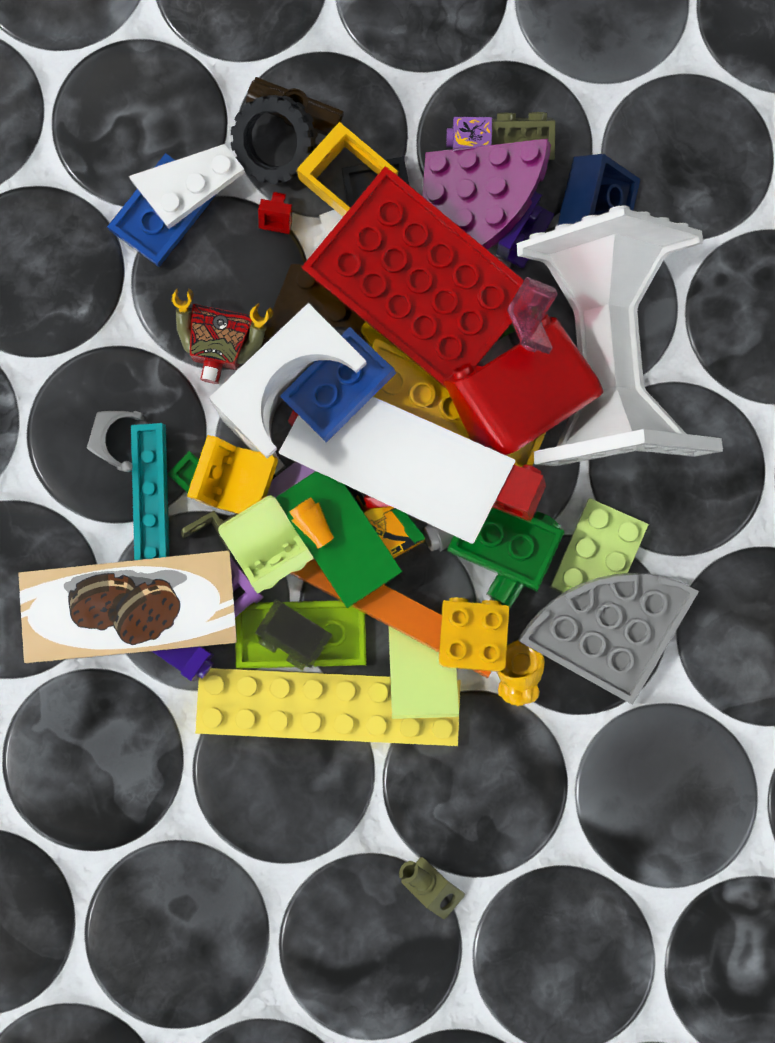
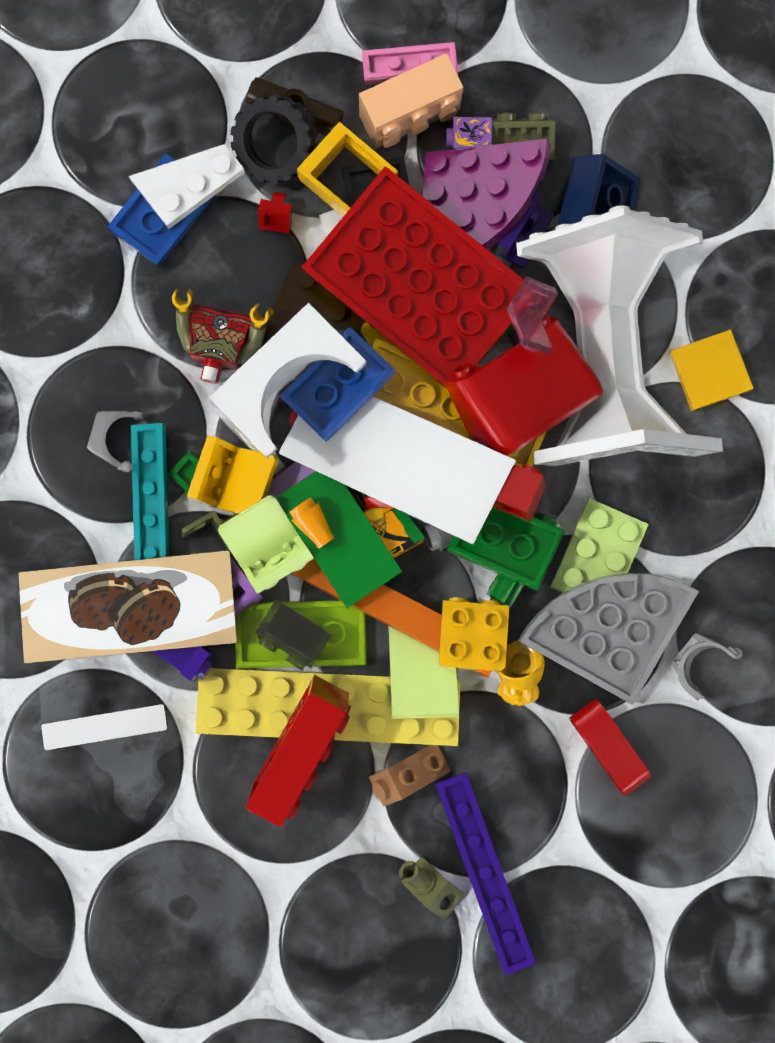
(104, 727): none -> white sticker
(298, 751): none -> red brick
(388, 63): none -> bright pink tile
(409, 775): none -> medium nougat bracket
(411, 101): none -> light nougat brick
(485, 873): none -> dark purple plate
(610, 747): none -> red beam
(685, 657): none -> light grey helmet
(711, 370): none -> yellow tile

